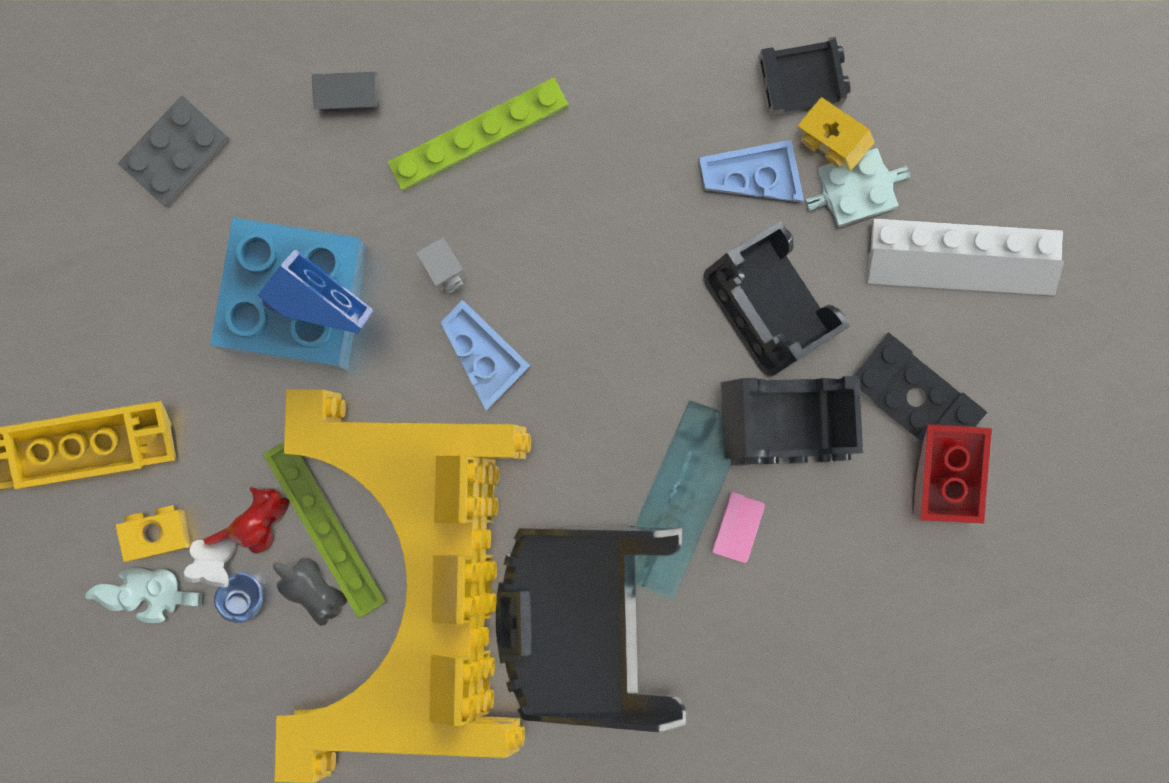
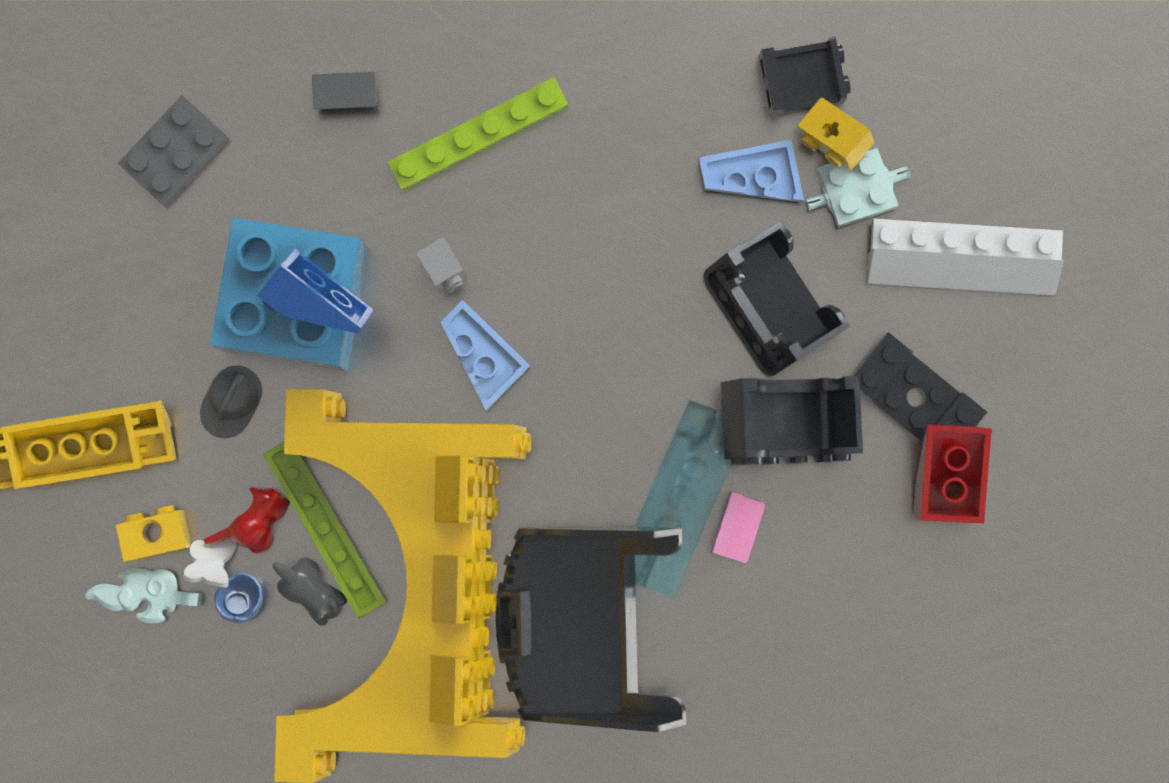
(230, 401): none -> dark grey piece

